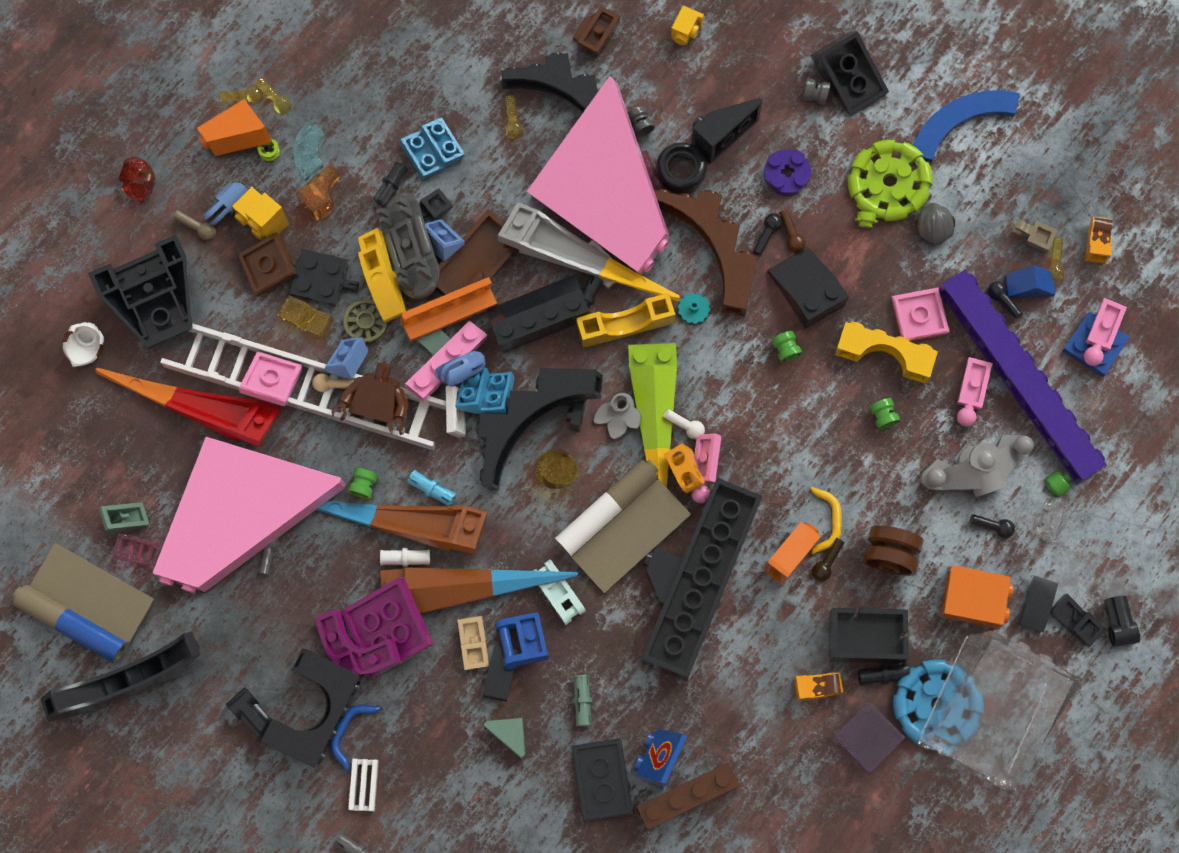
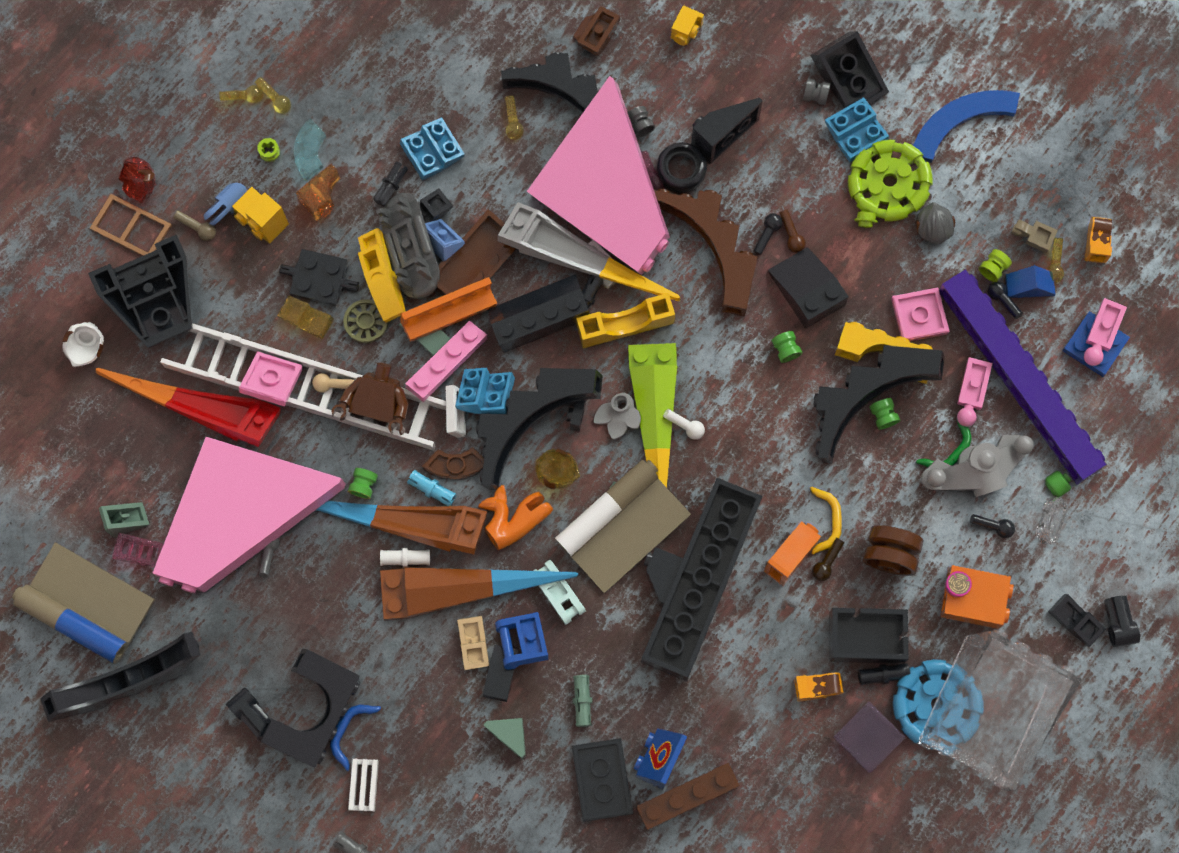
(122, 240): none -> medium nougat window
(233, 130): orange slope -> none
(267, 264): reddish brown tile -> none
(347, 358): medium blue slope -> none
(347, 654): magenta plate -> none
(388, 615): magenta plate -> none
(454, 466): none -> reddish brown tile
(460, 368): medium blue arm -> none
(526, 517): none -> orange piece
(685, 468): light orange leg -> none
(694, 308): teal piece -> none
(707, 456): bright pink plate -> none
(787, 159): dark purple plate -> none
(840, 405): none -> black arch
(856, 128): none -> dark azure slope
(954, 456): none -> green animal
(958, 584): none -> tile
(994, 266): none -> lime wheel
(1038, 603): black slope -> none

